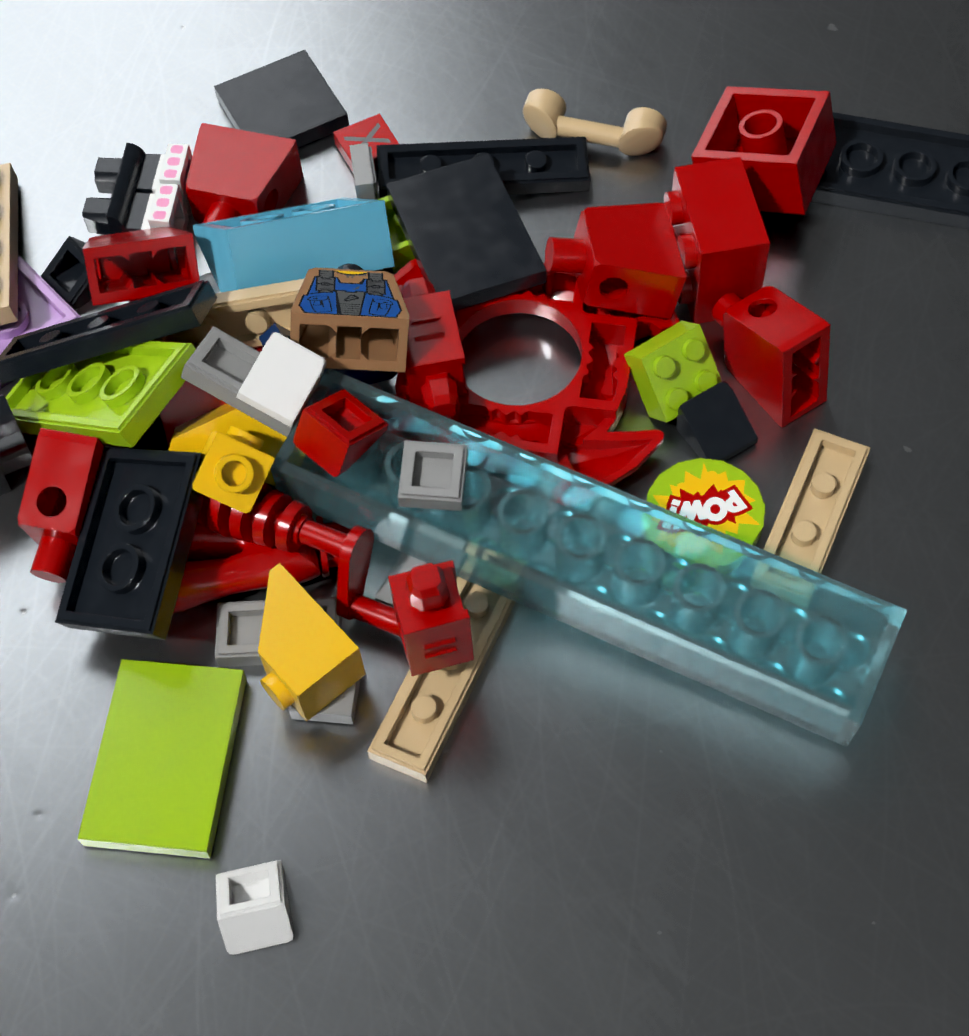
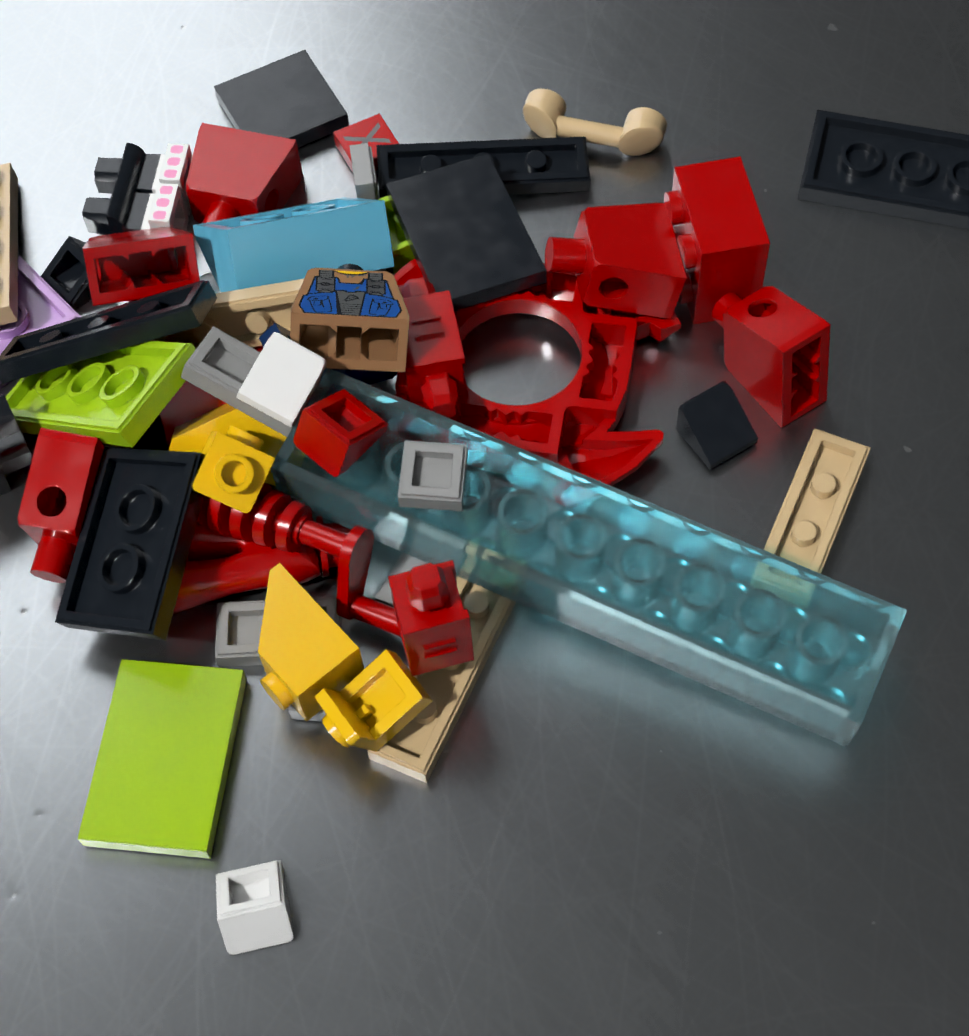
(373, 704): none -> yellow bracket
(672, 369): lime piece -> none
(713, 496): tile -> none
(780, 138): red brick -> none

